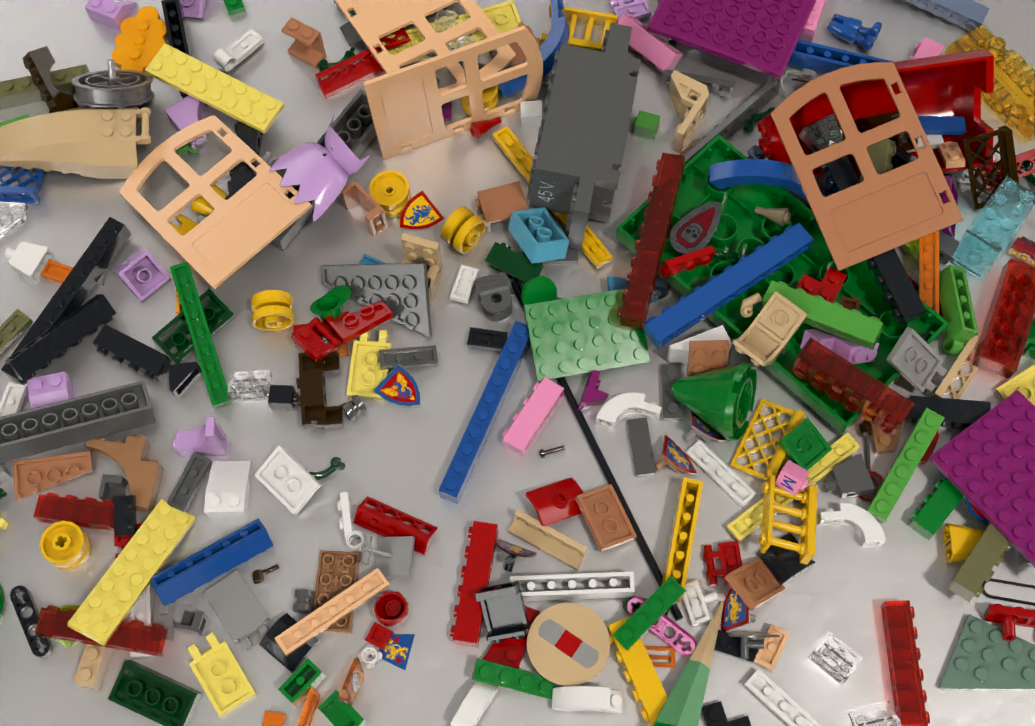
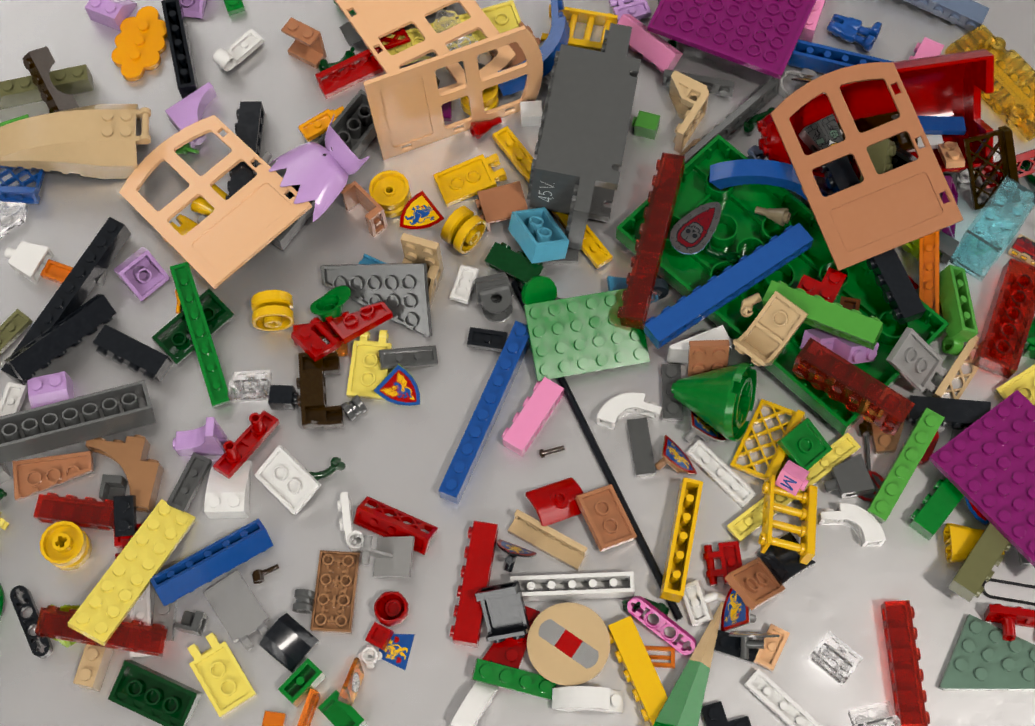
(113, 88): flat silver wheel -> none
(182, 376): black slope -> none
(215, 88): light yellow plate -> none
(238, 452): none -> red plate
(319, 124): none -> light orange hinge
(331, 612): light nougat plate -> none
(468, 178): none -> yellow tile
(591, 395): magenta slope -> none
(649, 612): green plate -> none
(687, 261): red plate -> none

